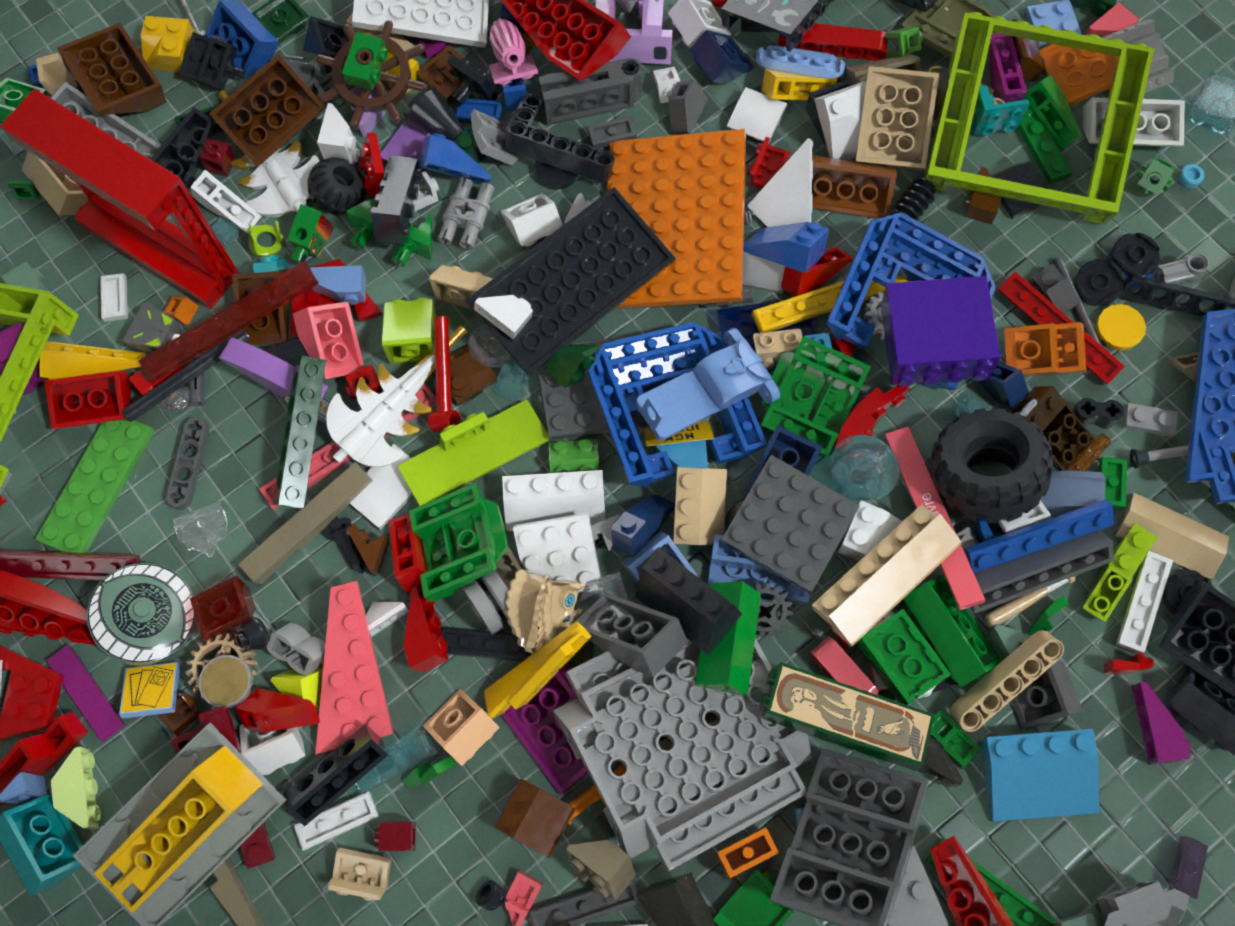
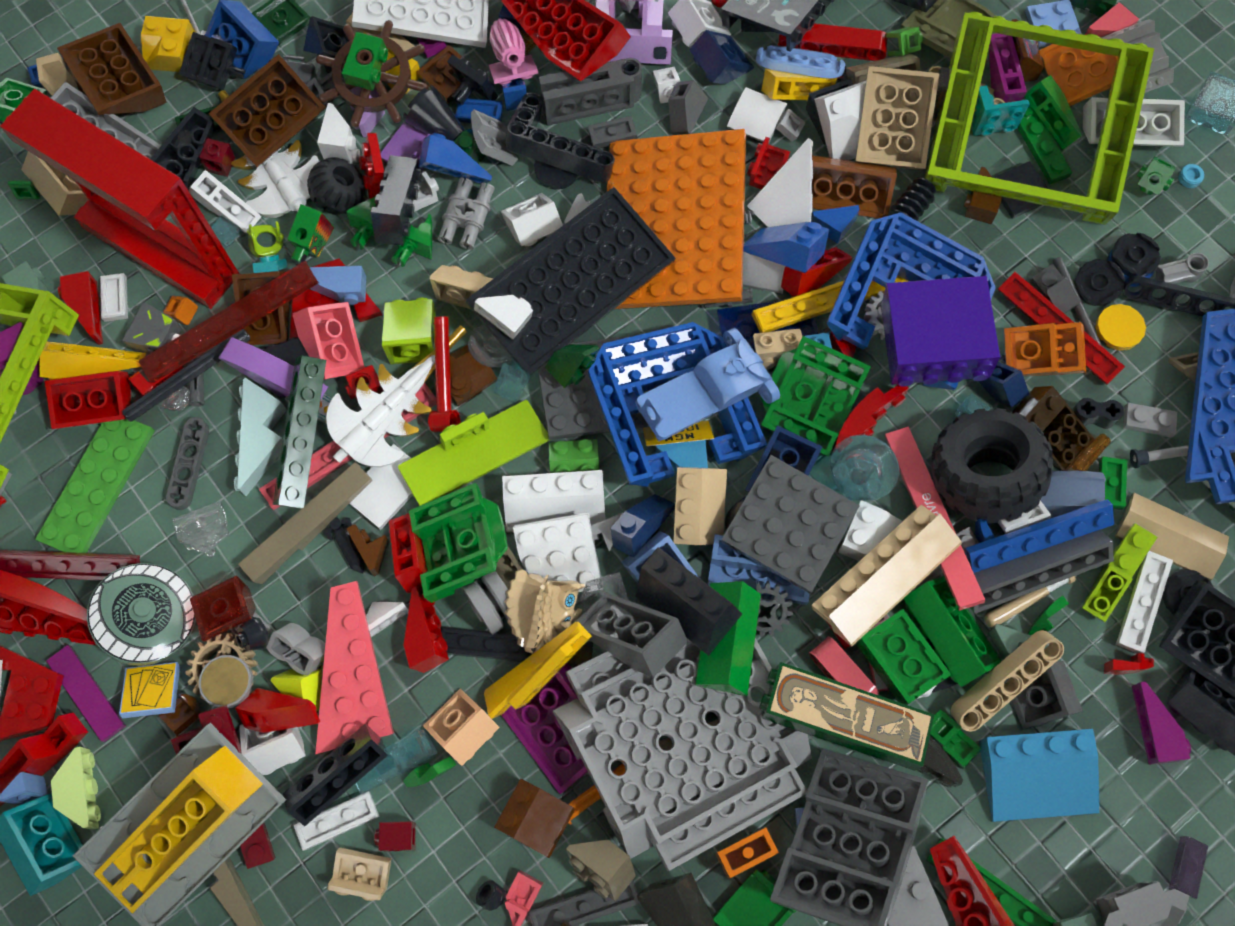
(81, 295): none -> red slope
(257, 442): none -> light aqua slope
(790, 125): none -> light grey plate
(836, 220): none -> blue slope

